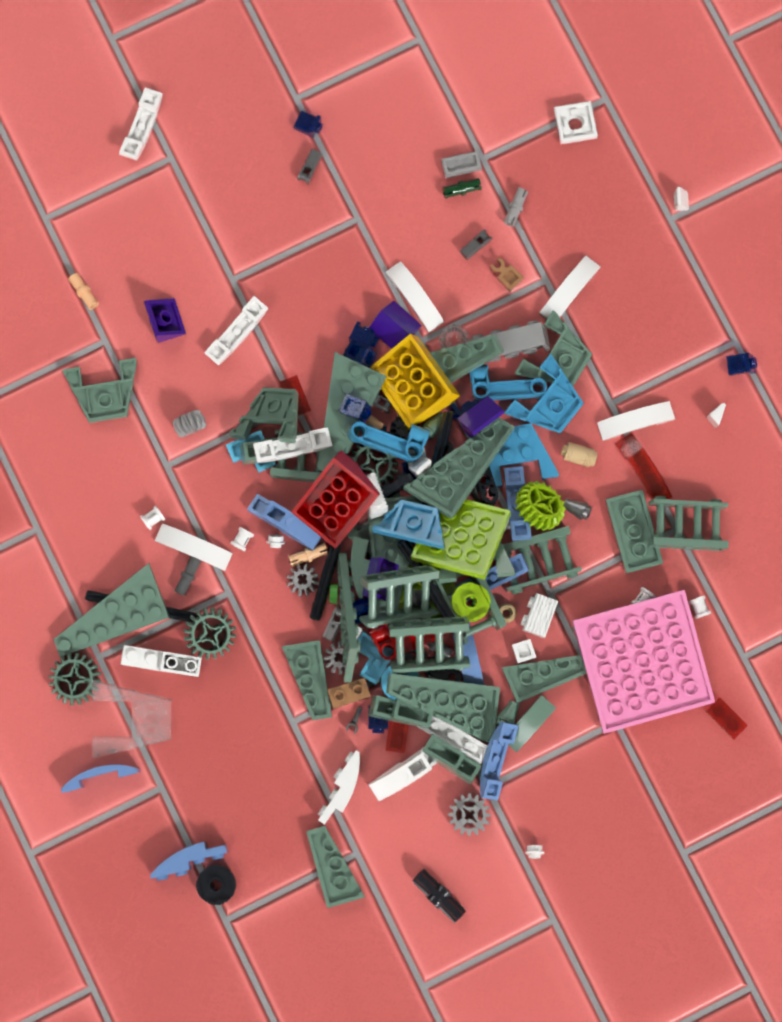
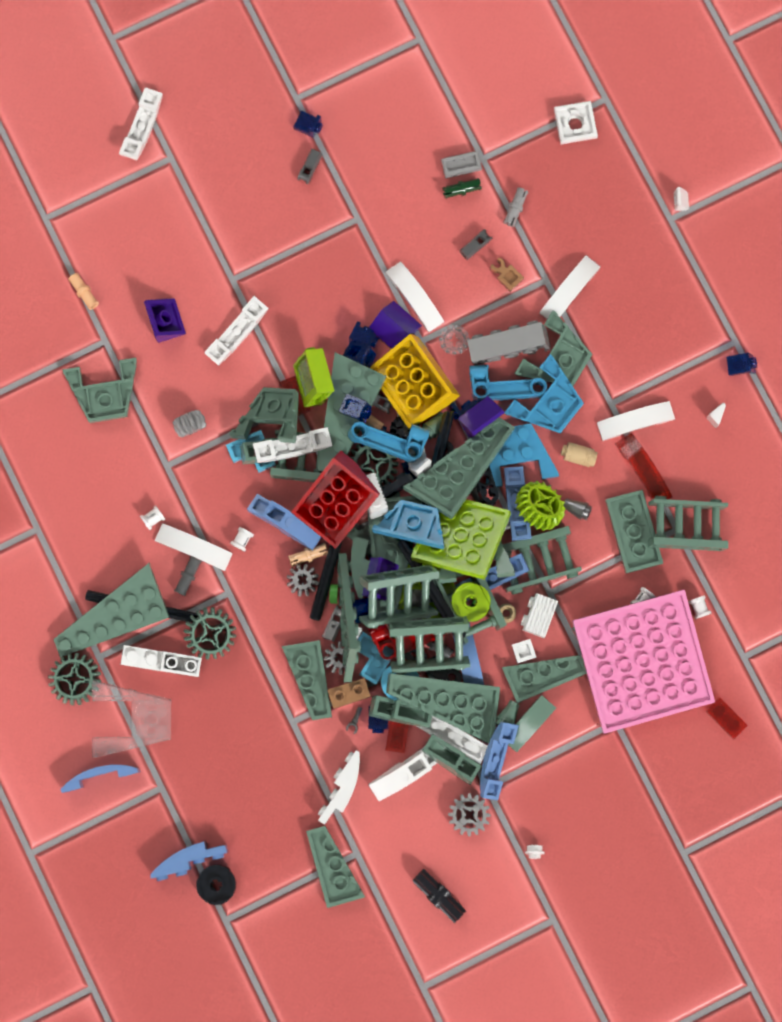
(275, 541): white plate -> none
(313, 377): none -> lime window
(468, 356): sand green wing -> none

